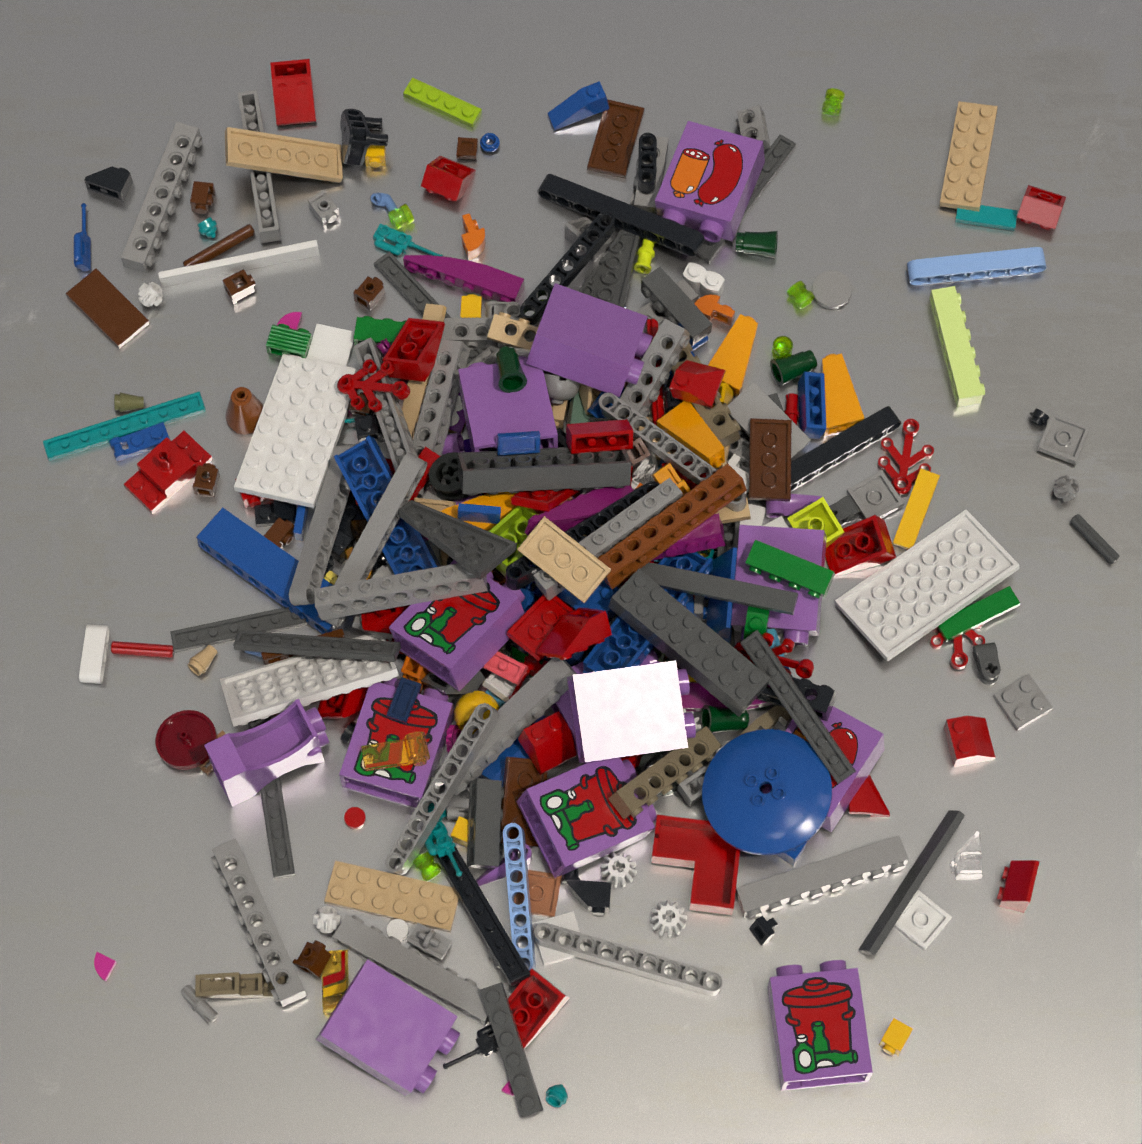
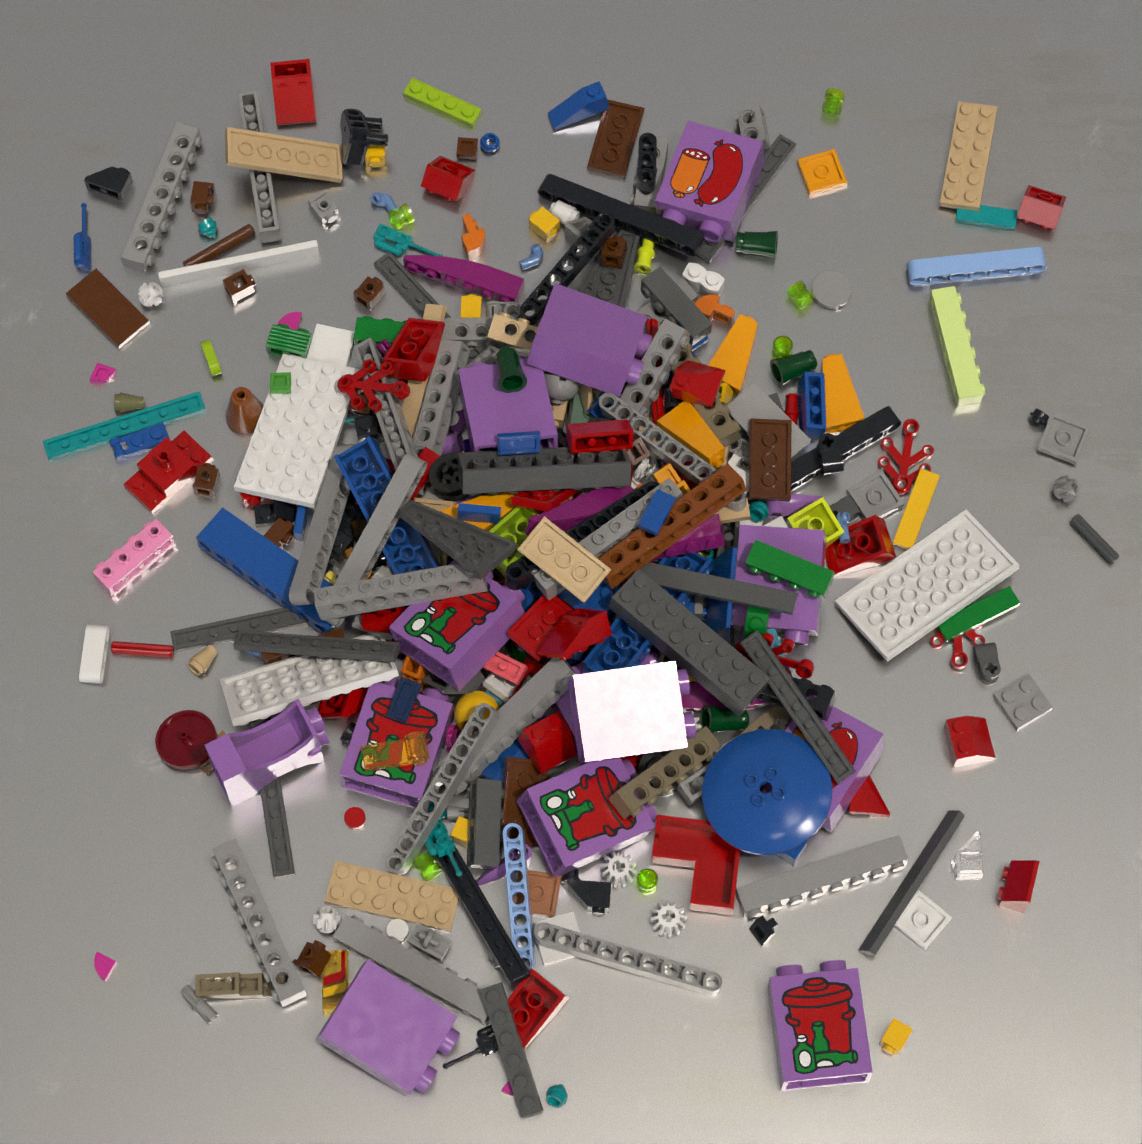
(102, 374): none -> dark pink tile
(133, 556): none -> bright pink brick
(210, 357): none -> lime beam
(280, 383): none -> bright green tile
(534, 258): none -> medium blue arm
(544, 224): none -> yellow brick
(564, 212): none -> white brick
(616, 248): none -> reddish brown brick
(649, 878): none -> clear neon green wheel
(657, 512): none -> blue tile
(758, 511): none -> teal plate
(822, 172): none -> light orange tile
(829, 457): none -> black piece
(843, 518): none -> medium blue arm

